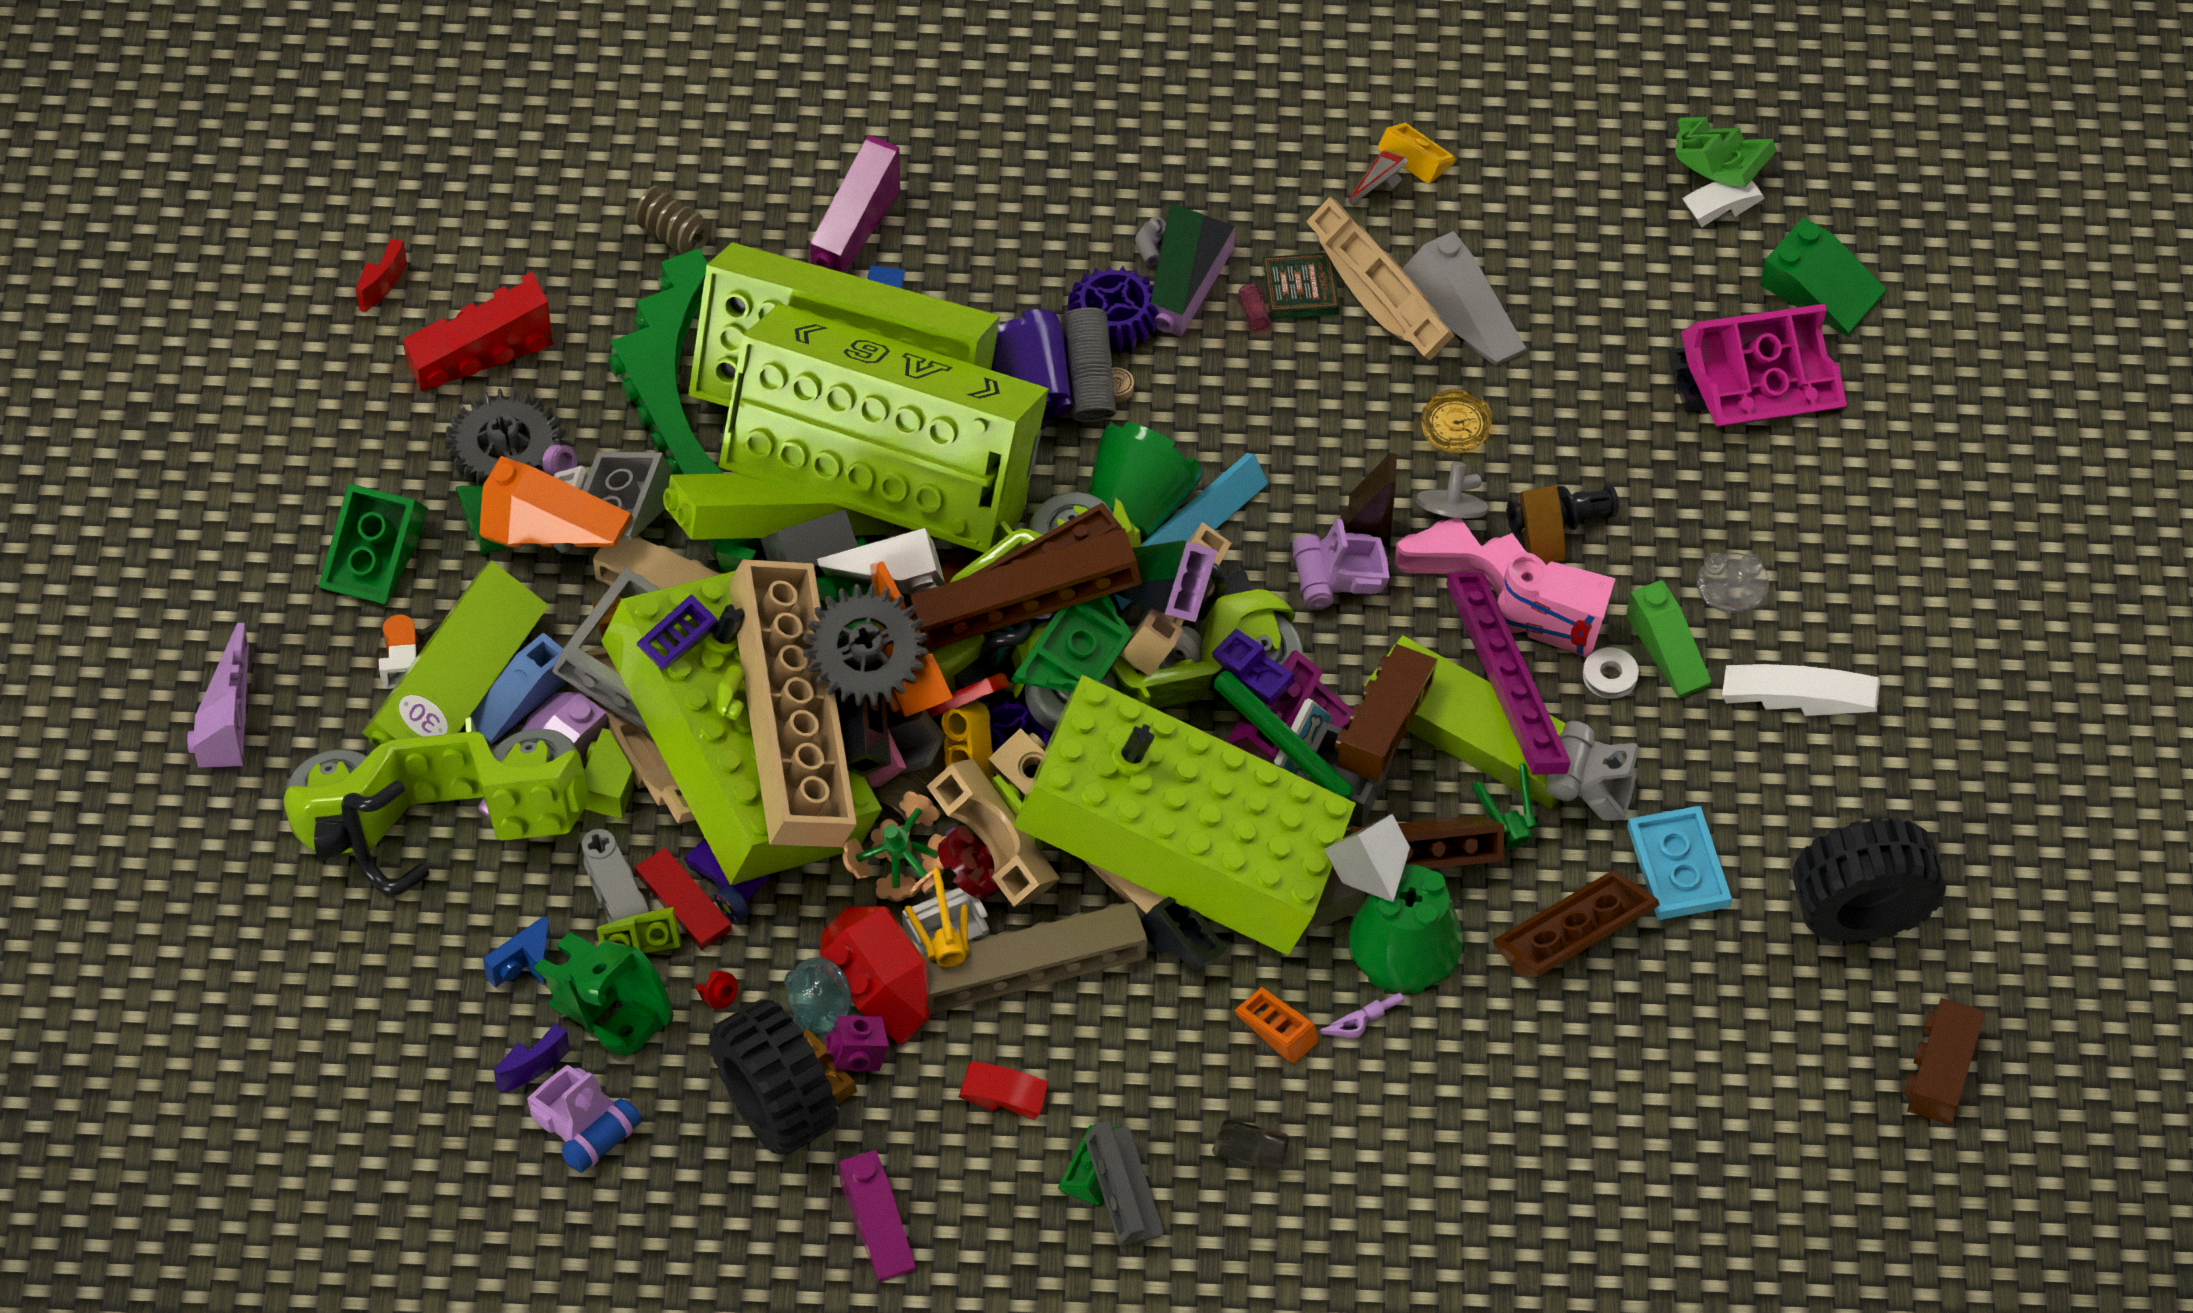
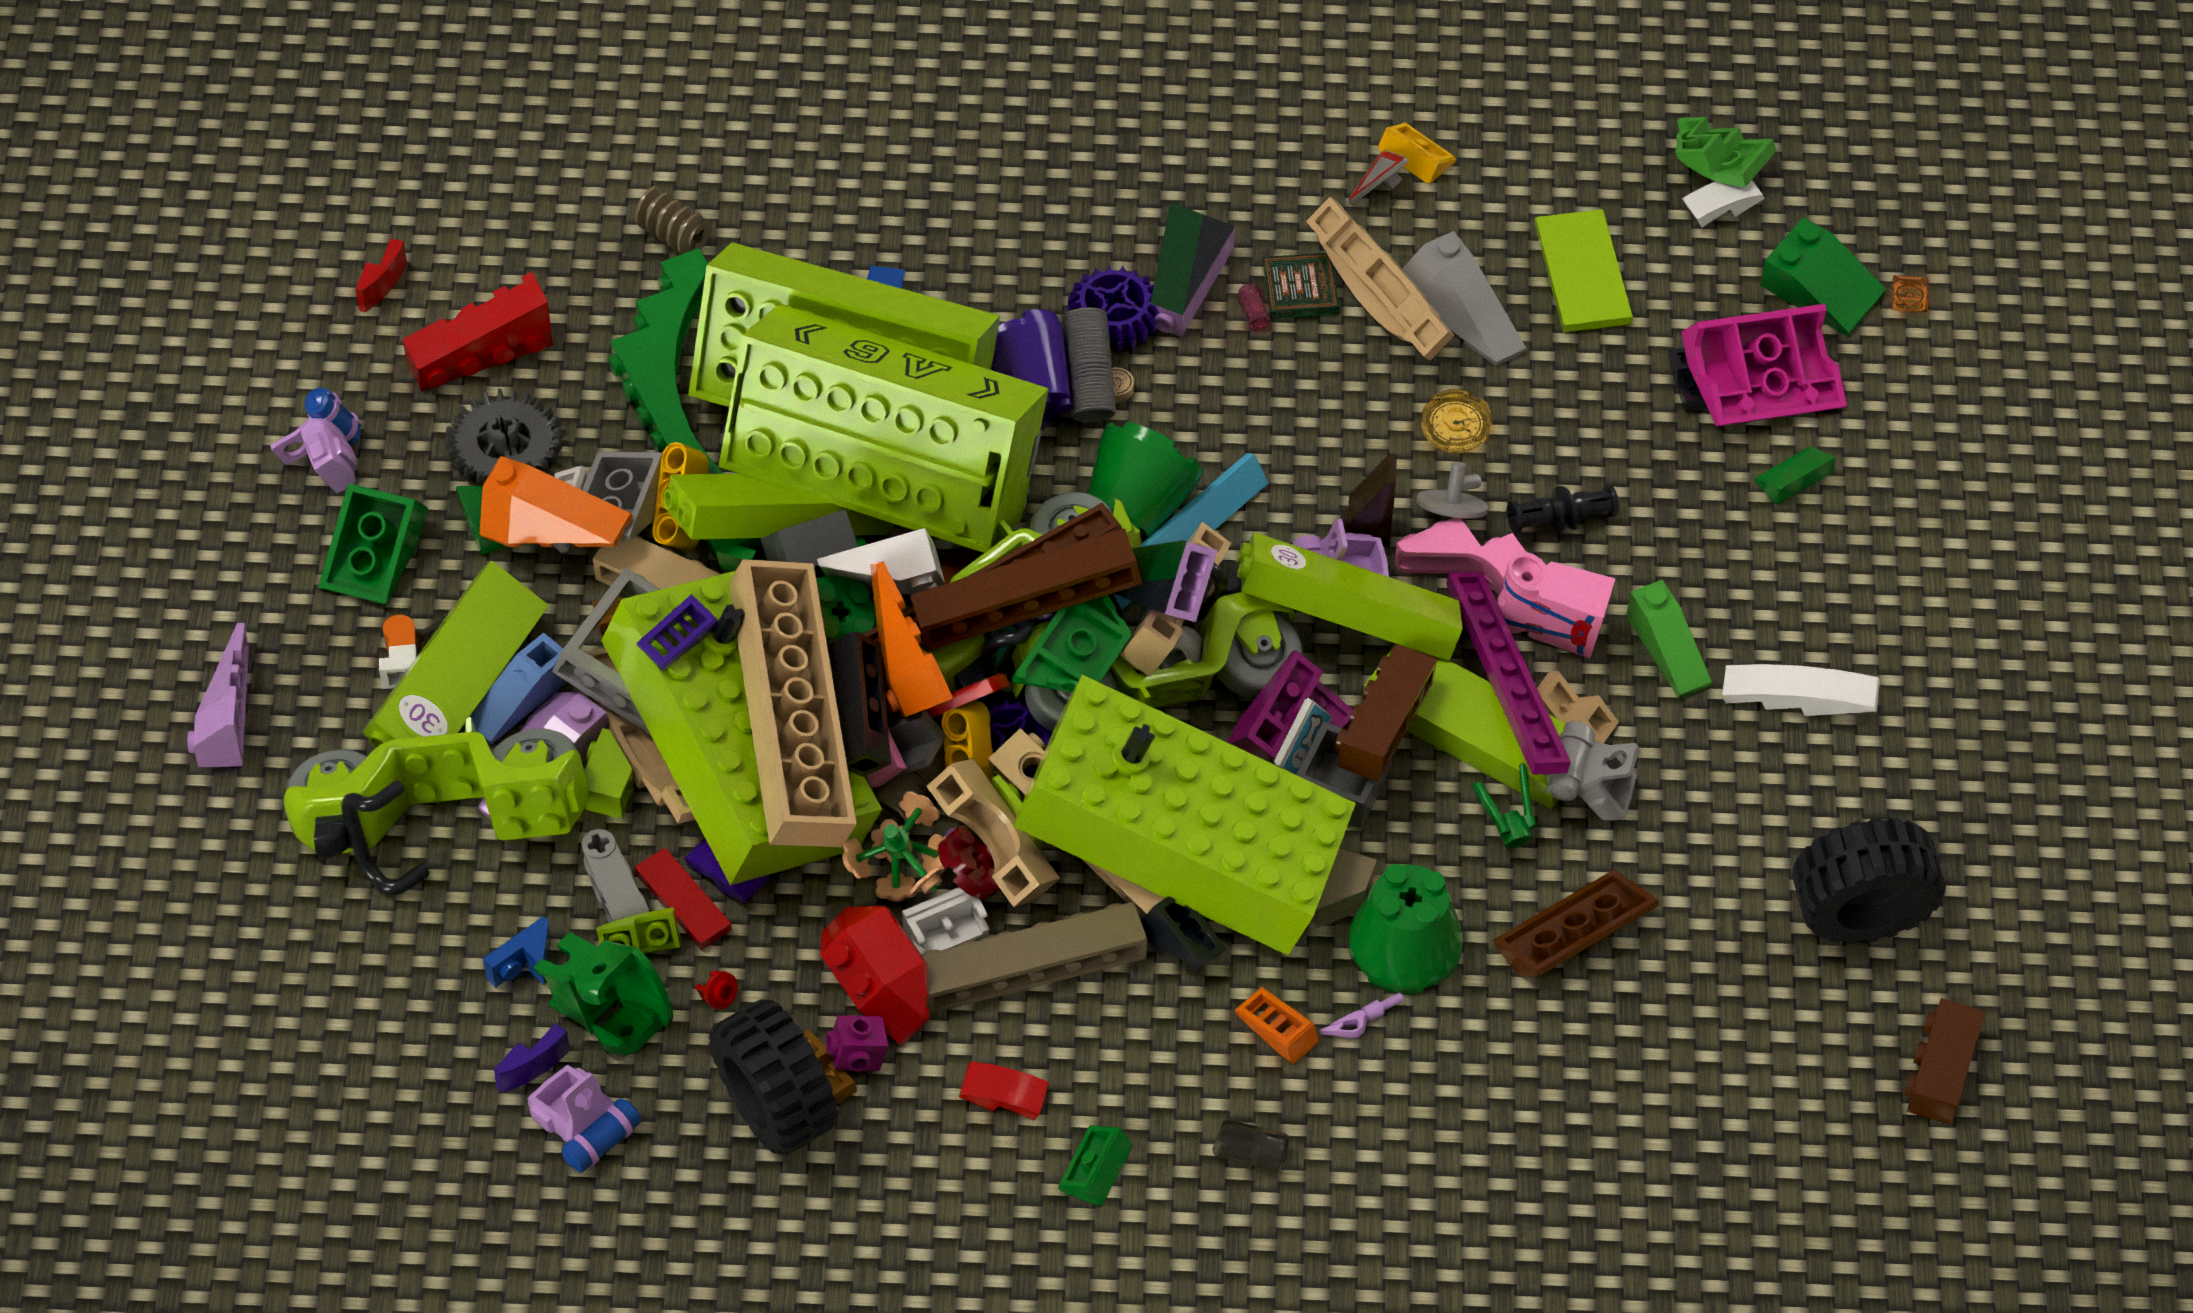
(326, 439): none -> lavender piece
(558, 459): lavender tile -> none
(675, 460): none -> yellow beam
(726, 690): lime arm -> none
(731, 904): dark blue tile -> none
(817, 994): clear light blue dish -> none
(858, 205): slope -> none
(876, 1215): magenta slope -> none
(898, 630): dark grey gear -> none
(948, 946): yellow plant -> none
(1123, 1184): dark grey panel -> none
(1148, 238): light grey arm -> none
(1252, 667): dark purple slope -> none
(1281, 735): green axle -> none
(1349, 596): none -> lime brick
(1372, 858): light grey slope -> none
(1453, 841): reddish brown brick -> none
(1543, 524): pearl gold slope -> none
(1567, 706): none -> tan slope
(1583, 270): none -> lime tile
(1607, 687): white piece -> none
(1679, 862): medium azure plate -> none
(1732, 581): clear dish -> none
(1796, 474): none -> green slope
(1910, 293): none -> clear orange tile

